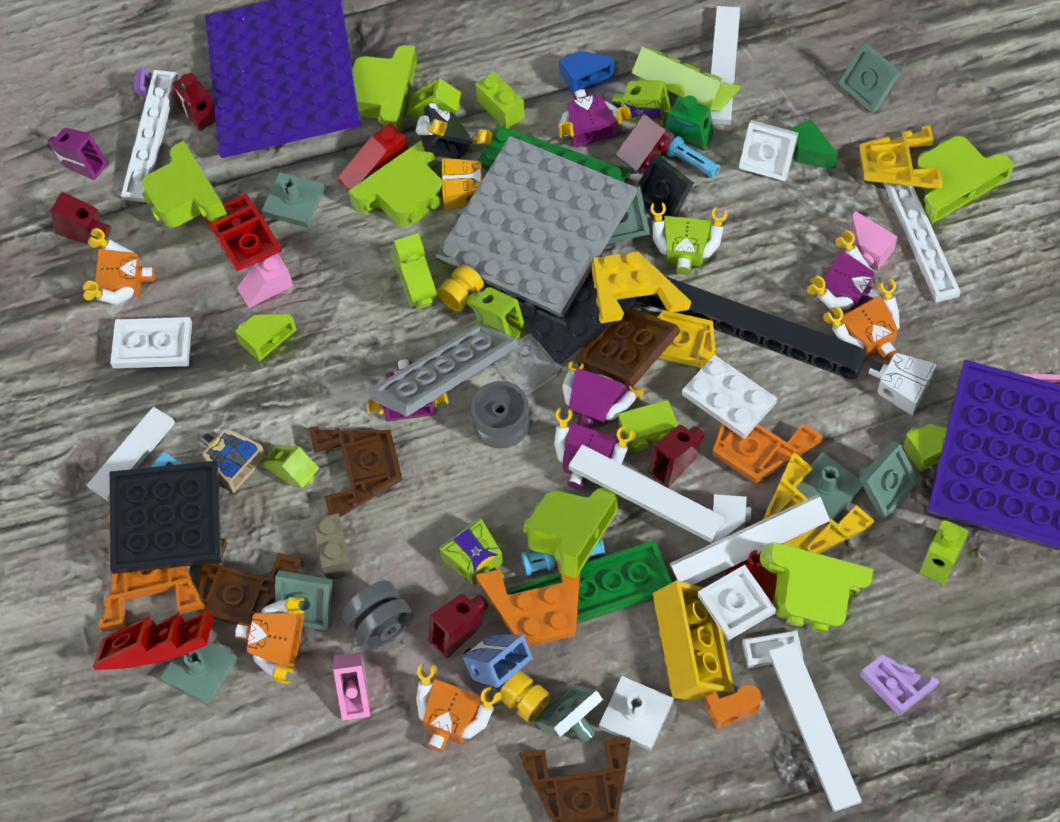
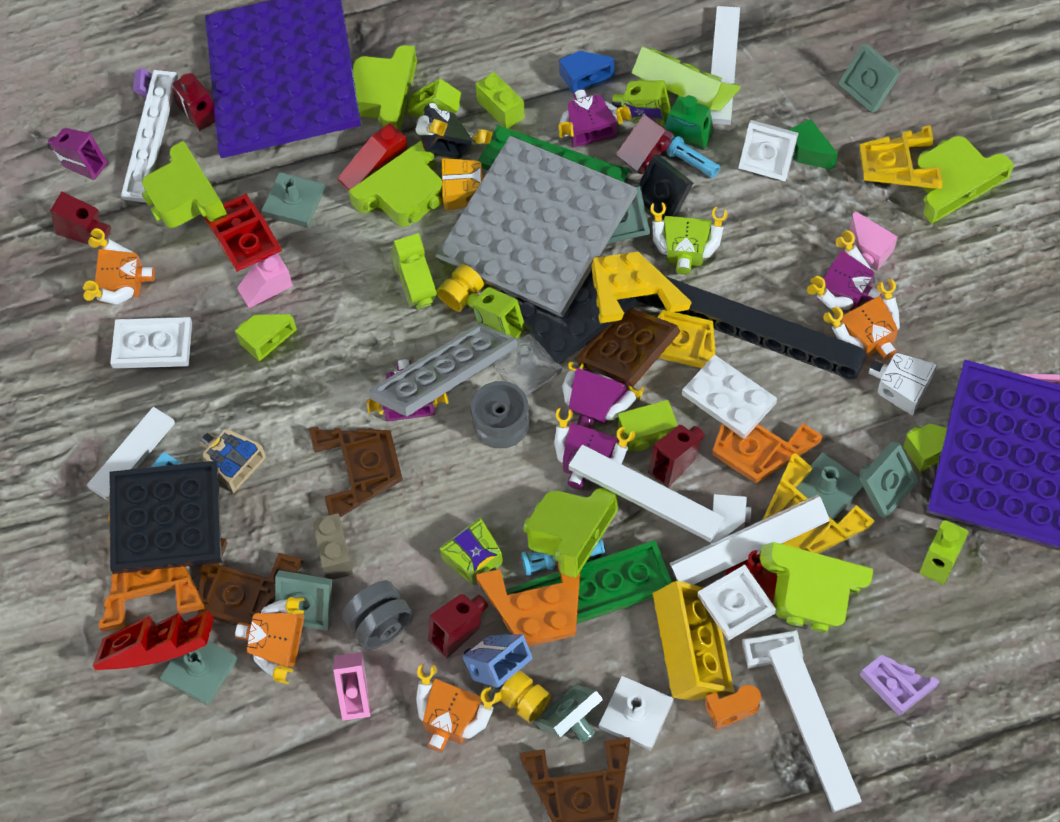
(290, 465): lime slope -> none
(923, 242): white tile -> none

